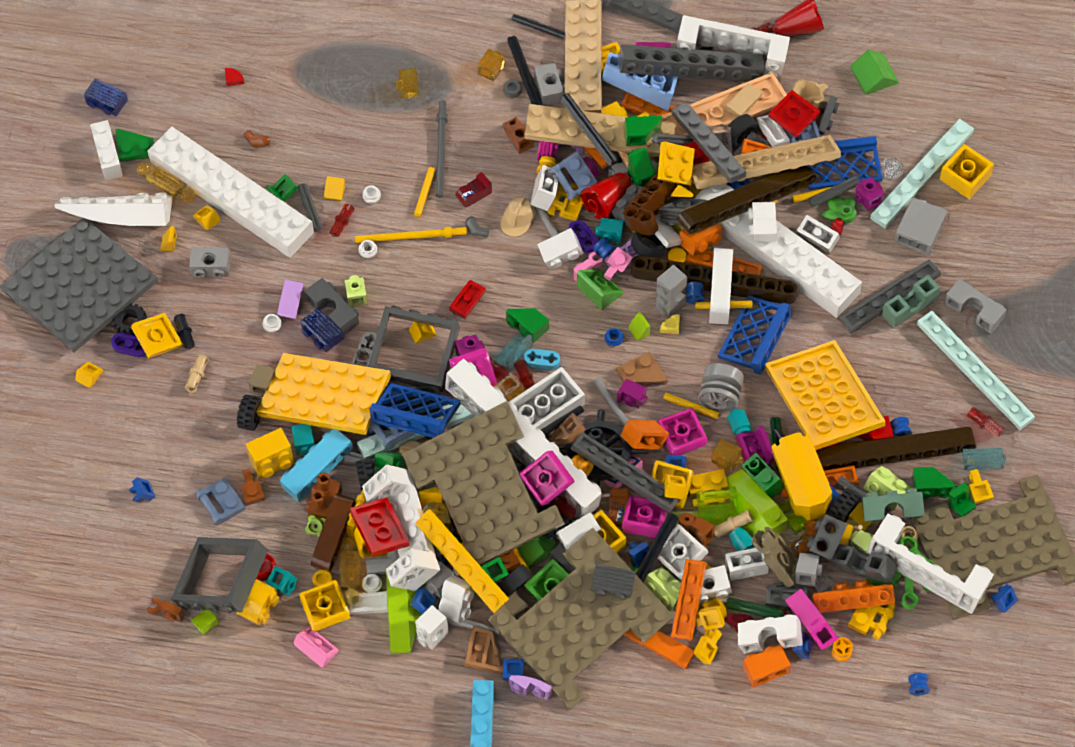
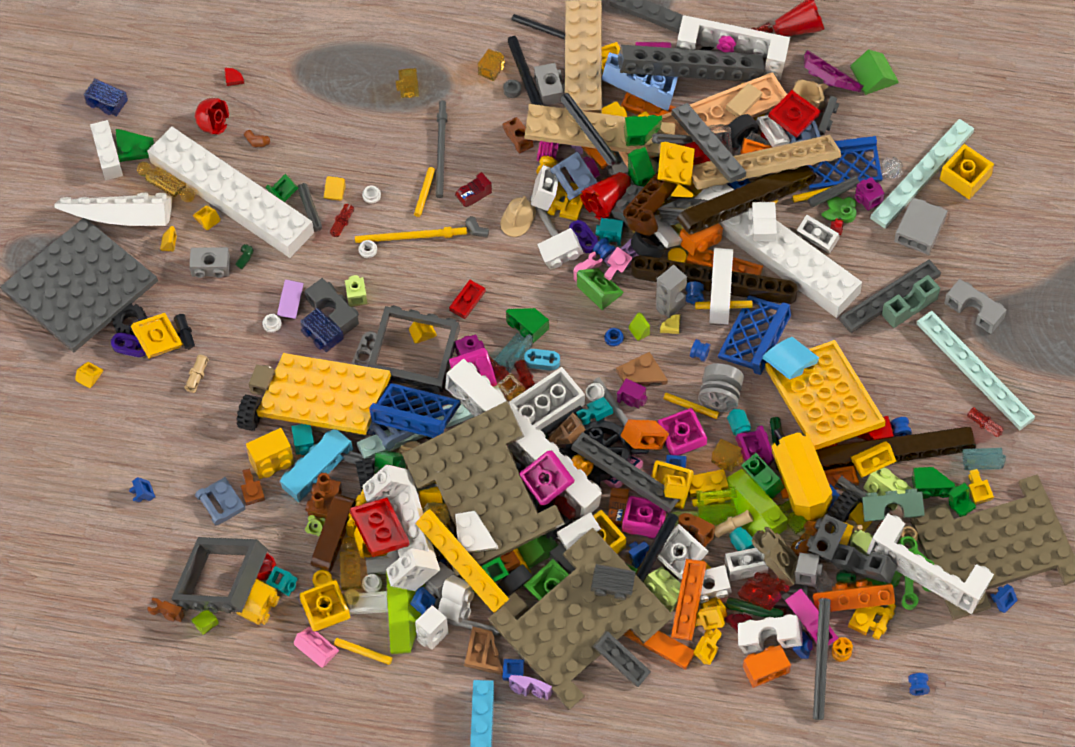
(211, 115): none -> red cylinder
(245, 257): none -> dark green arm
(363, 651): none -> yellow bar
(473, 533): none -> white wing
(594, 391): none -> white plate
(597, 409): none -> teal plate
(621, 659): none -> dark grey plate
(700, 350): none -> blue wheel
(726, 44): none -> dark pink plate
(761, 595): none -> clear red plate
(790, 357): none -> medium azure slope
(821, 659): none -> dark grey axle
(830, 75): none -> magenta wing
(844, 577): none -> dark green arm
(873, 459): none -> yellow slope

